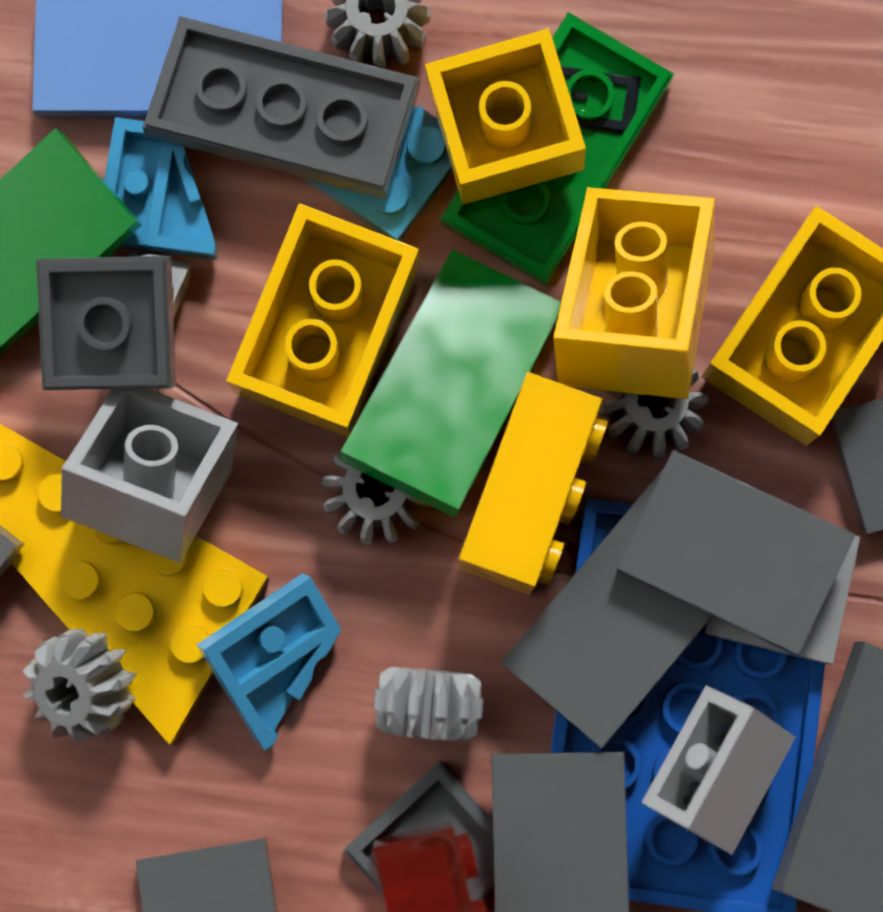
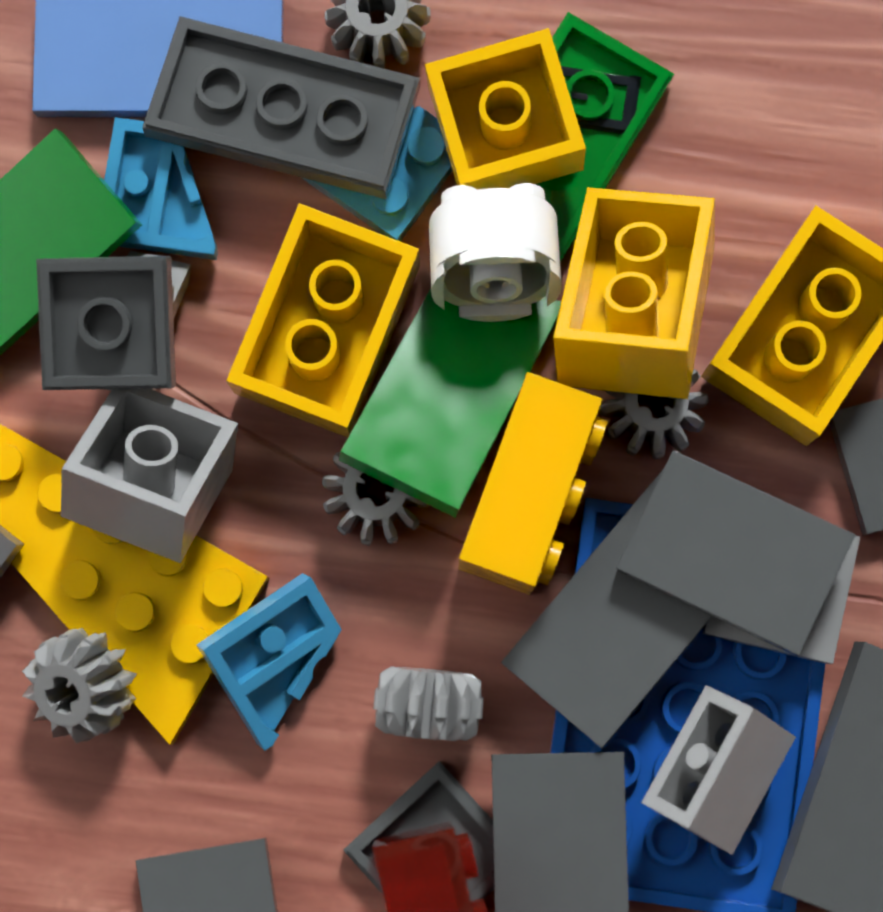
(494, 251): none -> white brick

